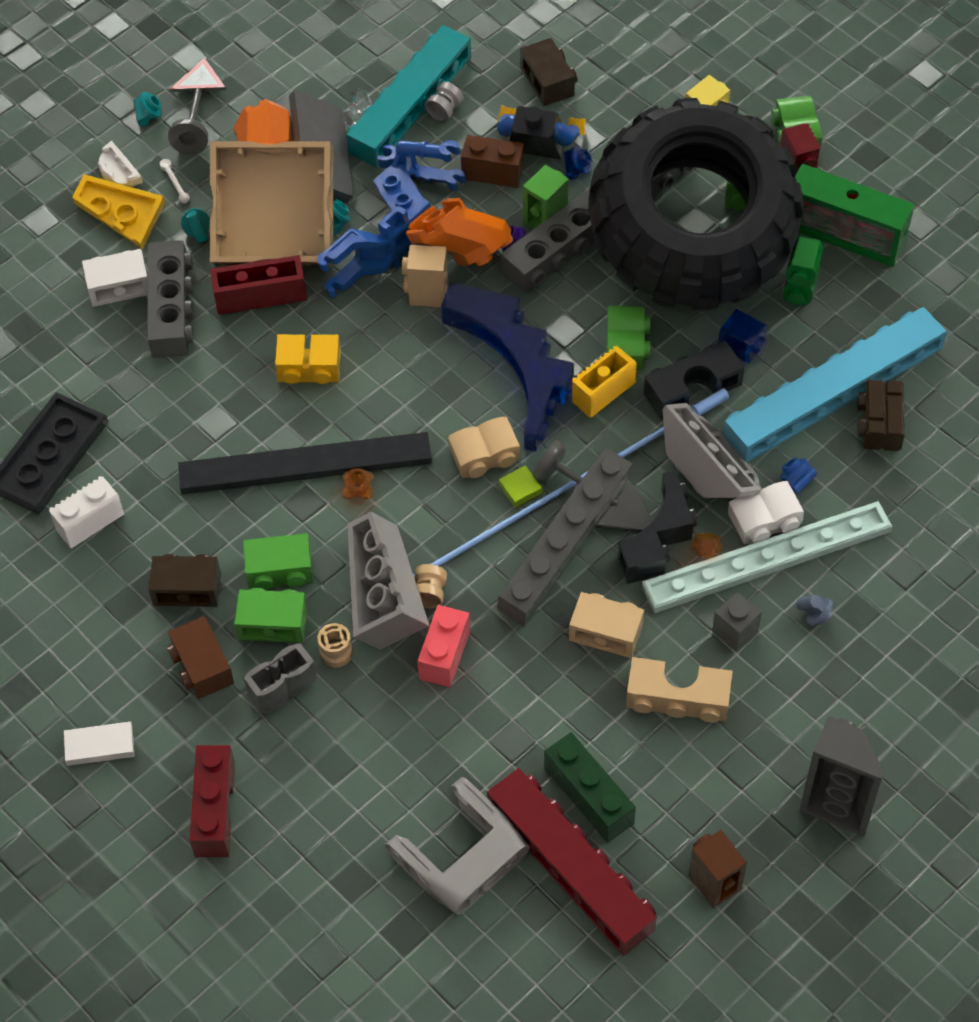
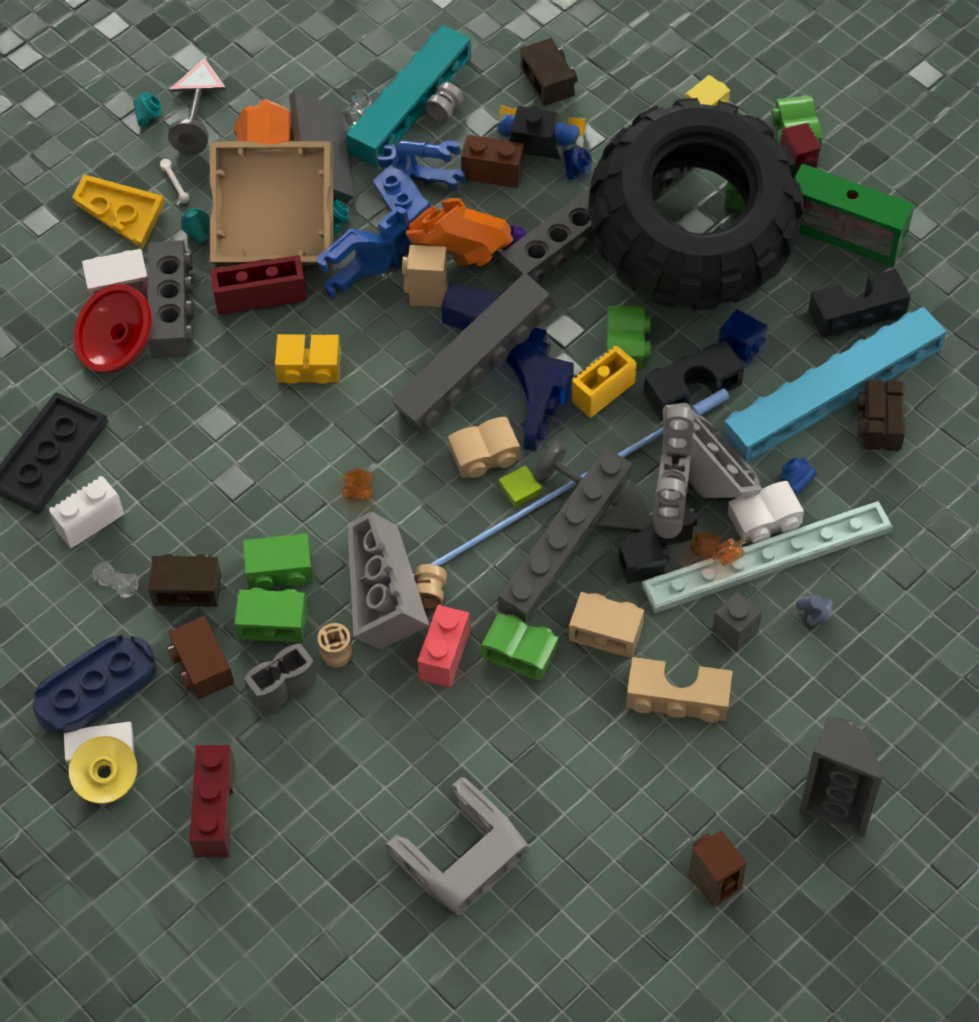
(92, 758): none -> light yellow dish
(93, 683): none -> dark blue tile
(112, 328): none -> red dish
(117, 168): white plate -> none
(124, 584): none -> clear piece
(304, 463): black tile -> none
(474, 353): none -> dark grey brick
(519, 646): none -> bright green brick
(544, 196): bright green brick -> none
(573, 862): dark red brick -> none
(589, 787): dark green brick -> none
(670, 505): none -> light grey connector
(729, 551): none -> clear orange plate
(803, 271): green brick -> none
(837, 313): none -> black arch

